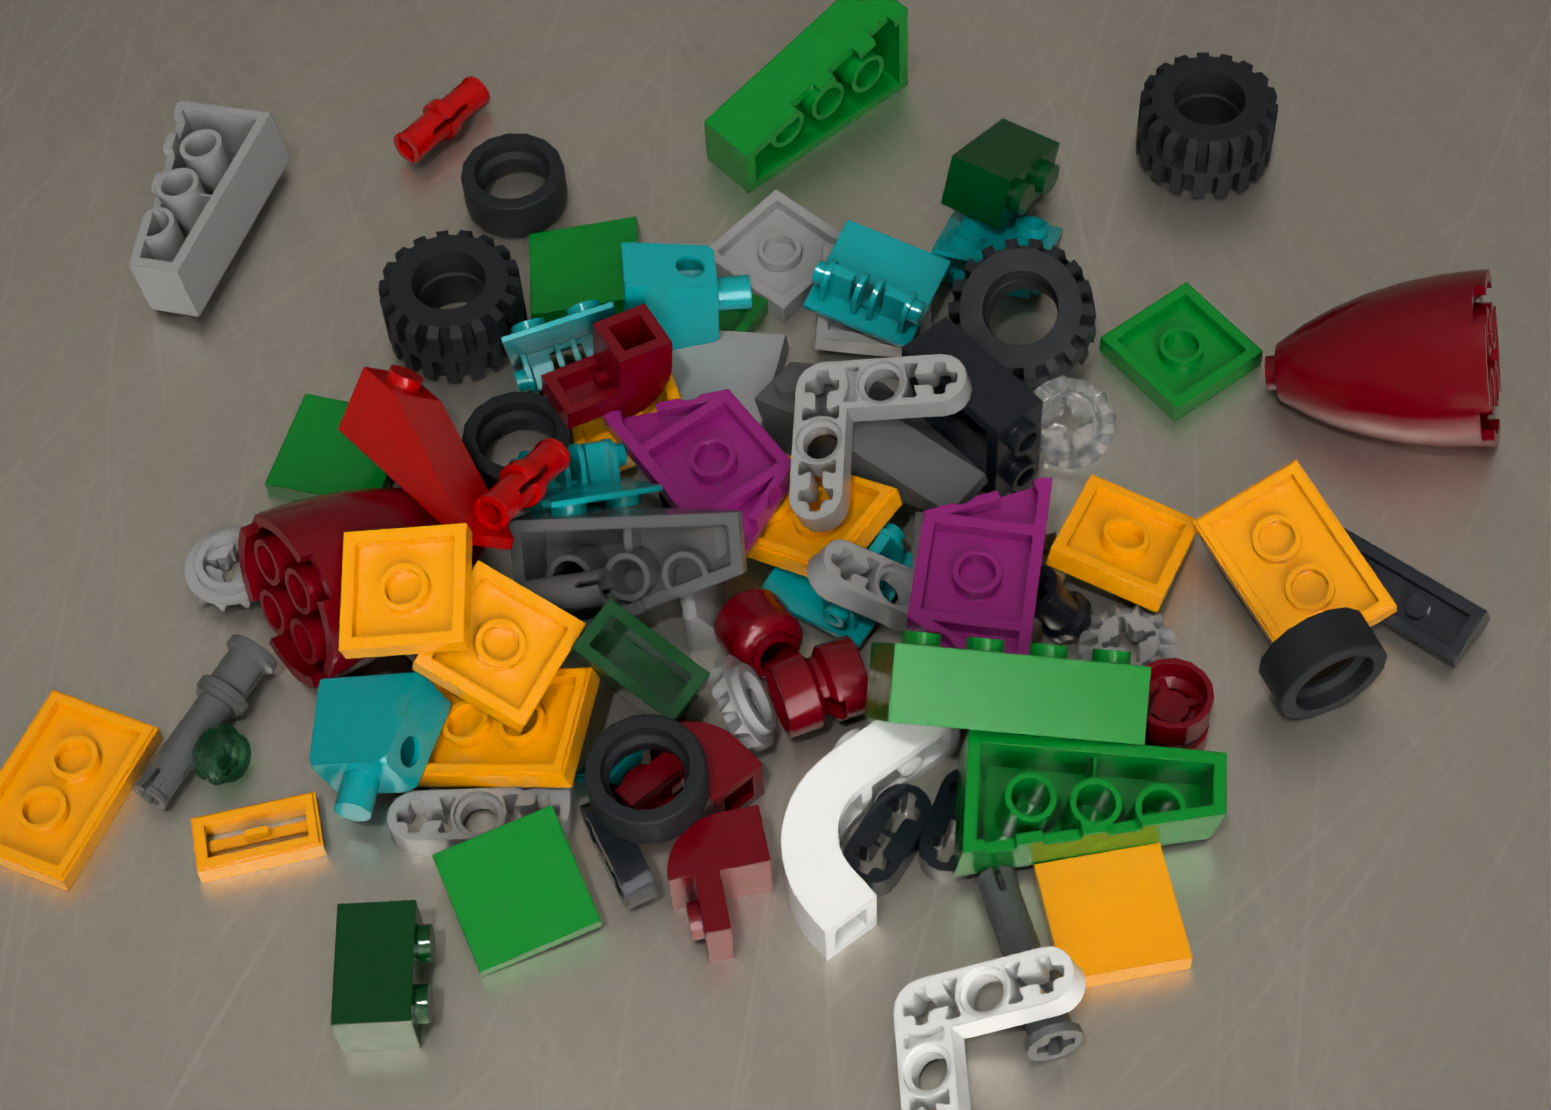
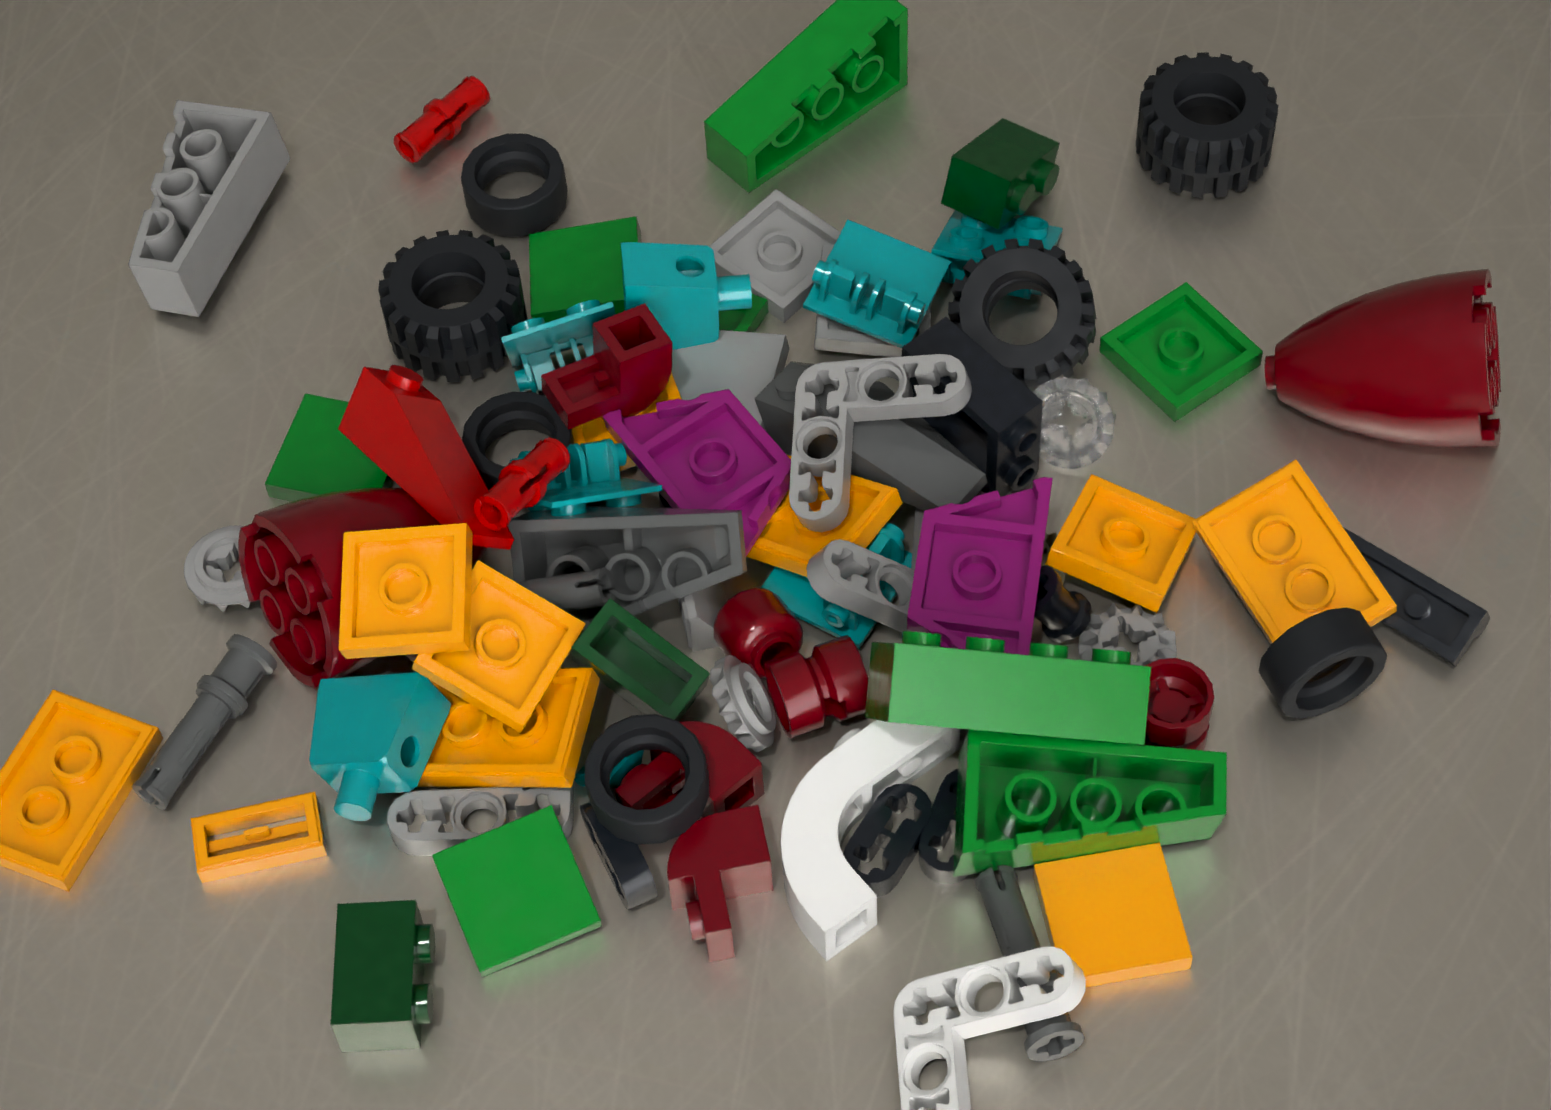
(221, 755): clear green plate -> none

